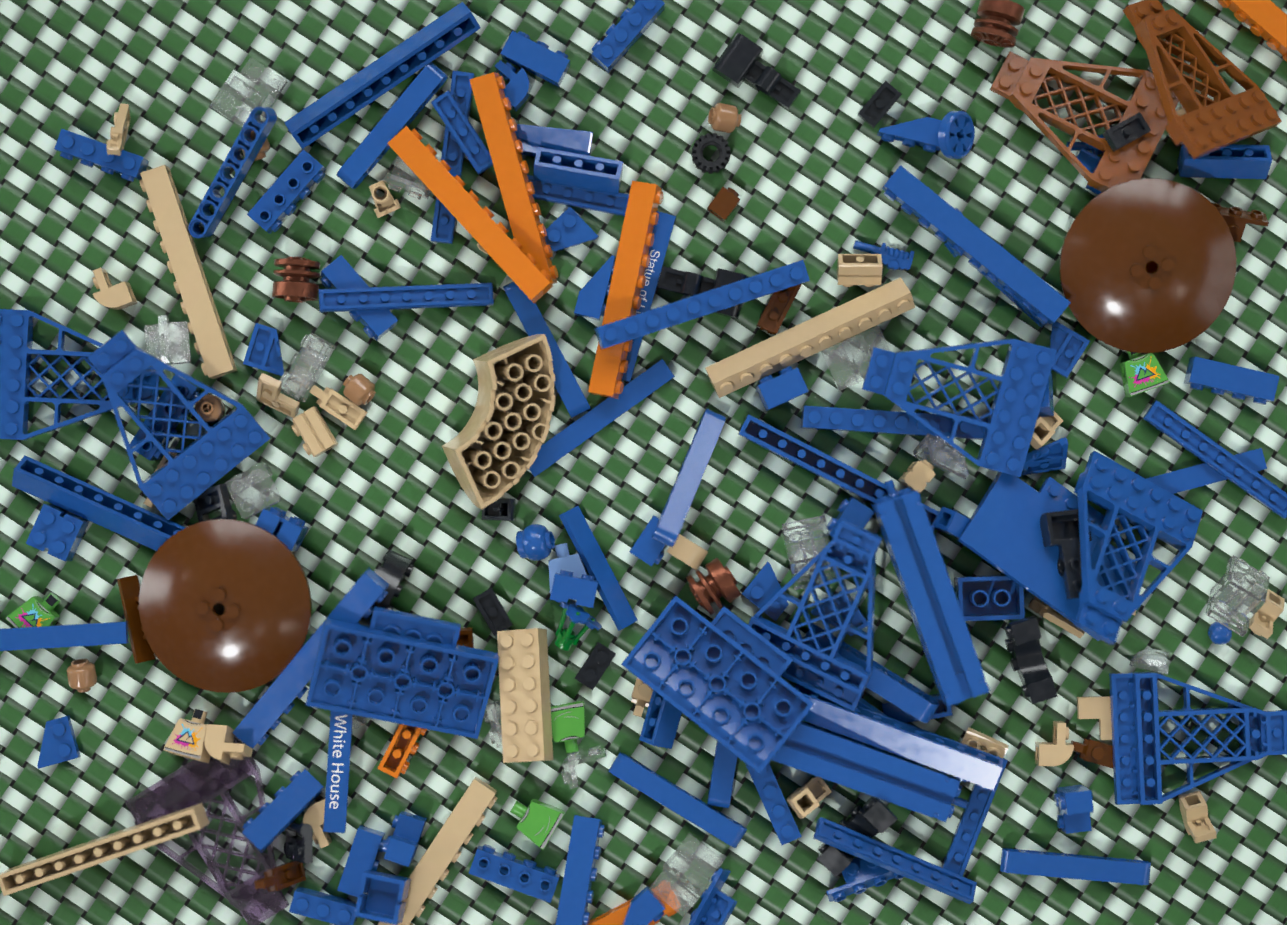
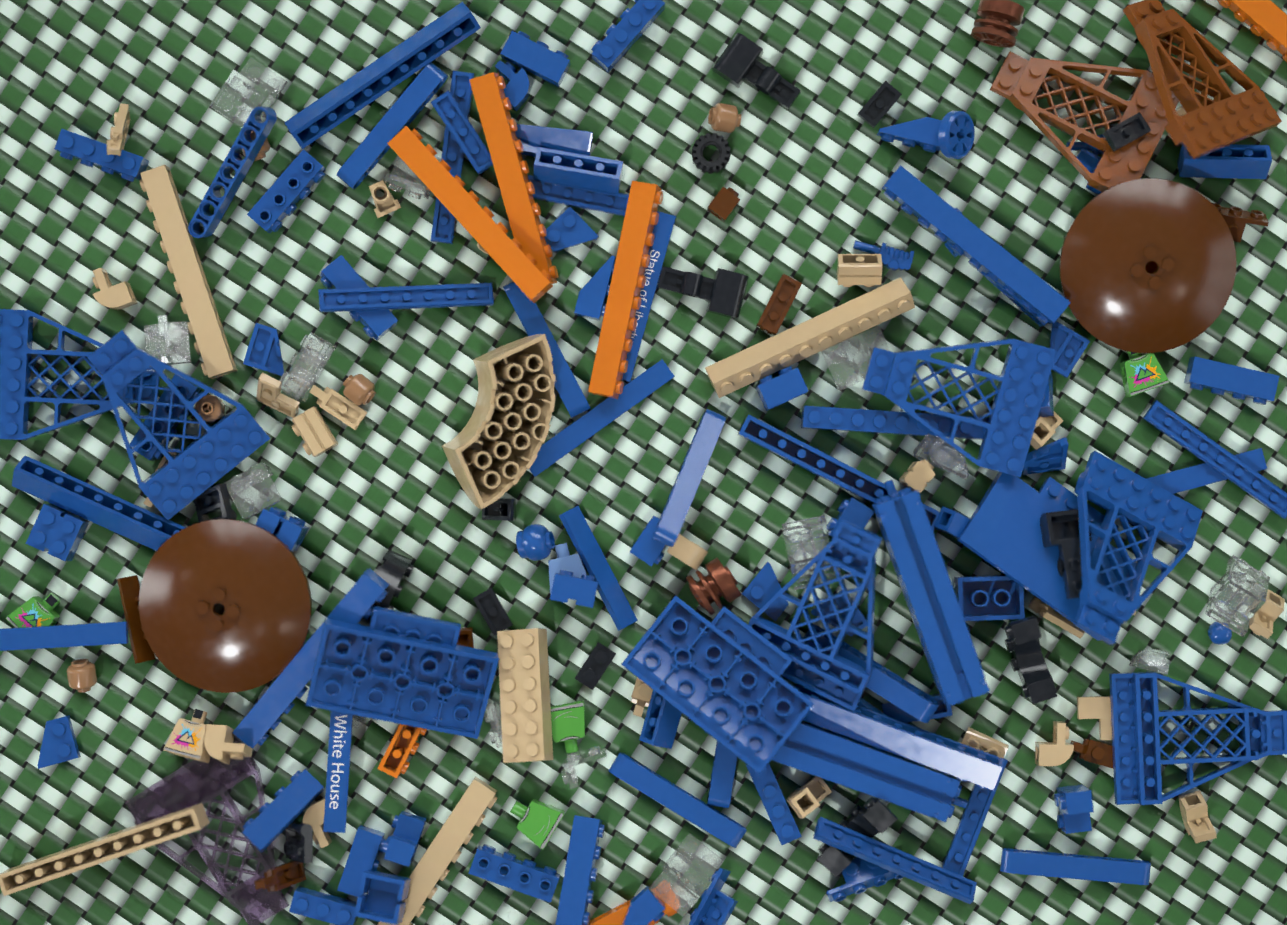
(296, 279): copper wheel -> none
(566, 636): plant -> none
(701, 304): blue brick -> none

